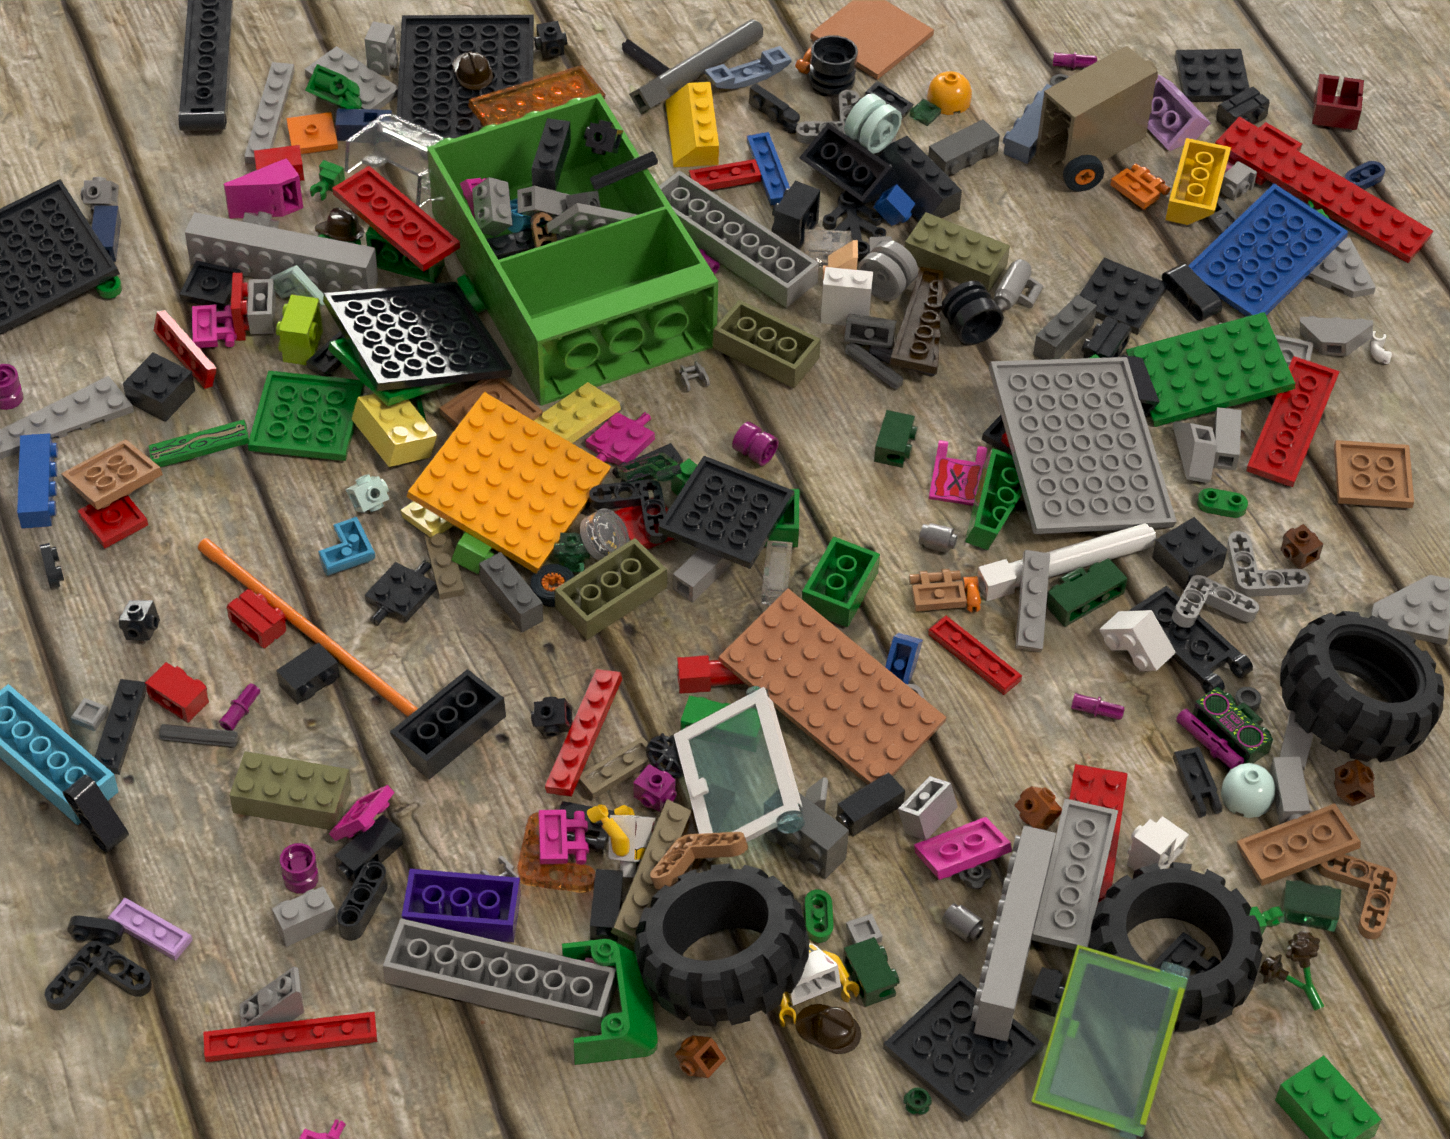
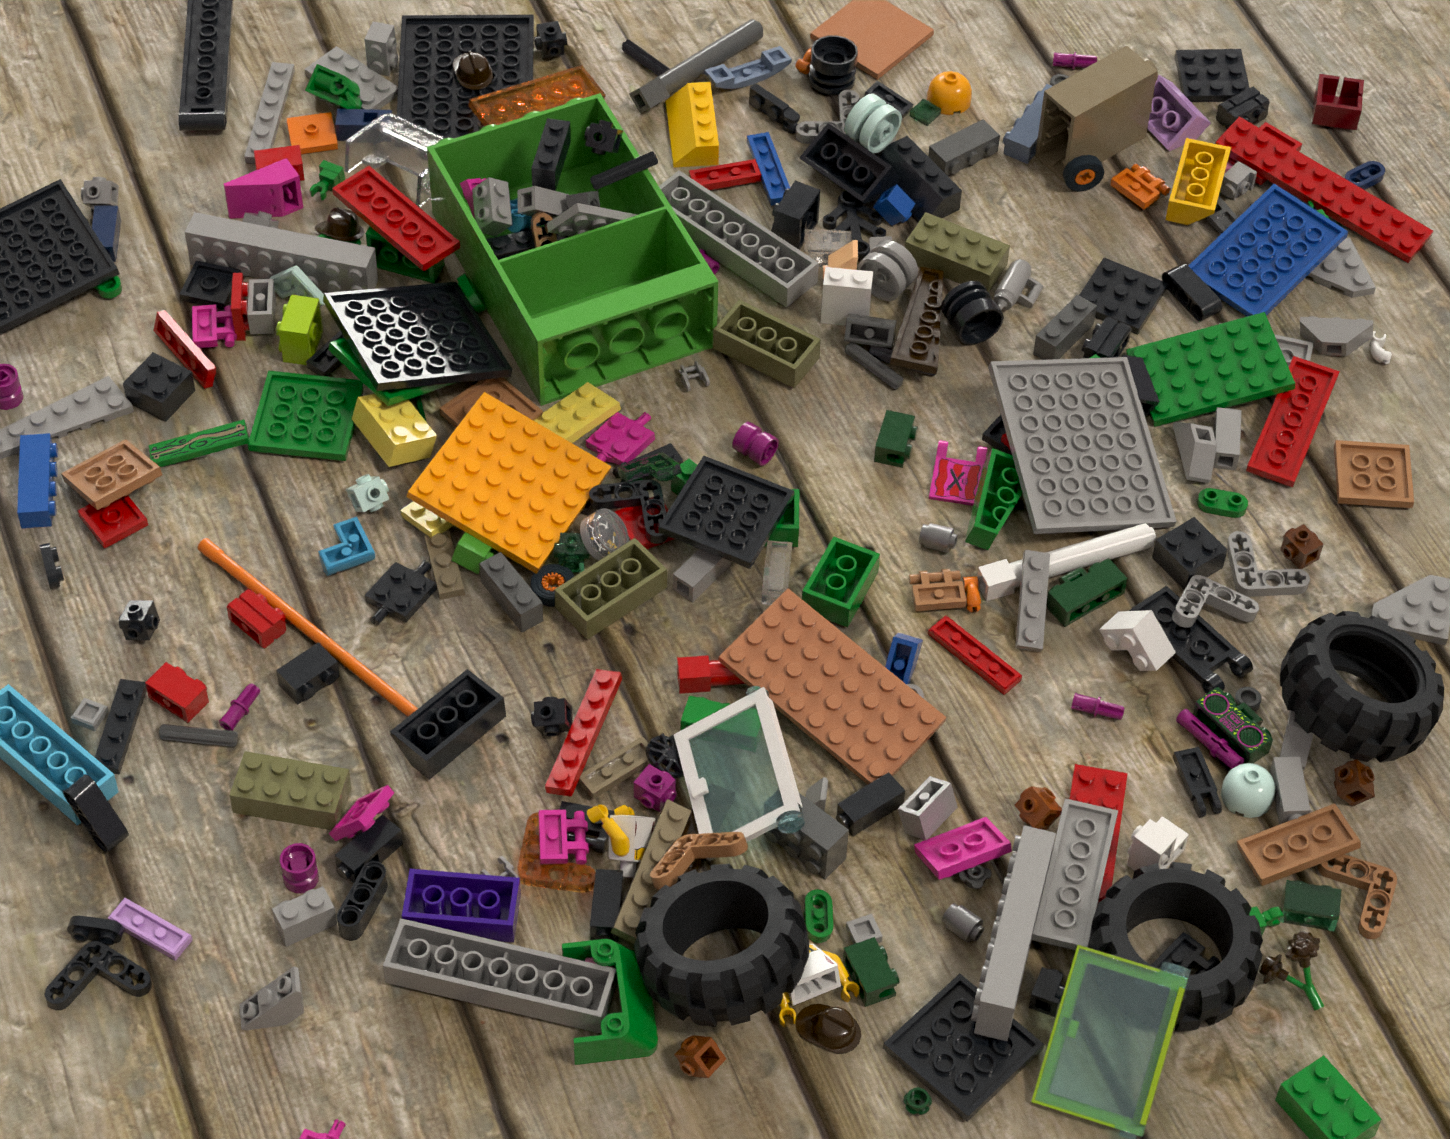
(290, 1036): red plate -> none

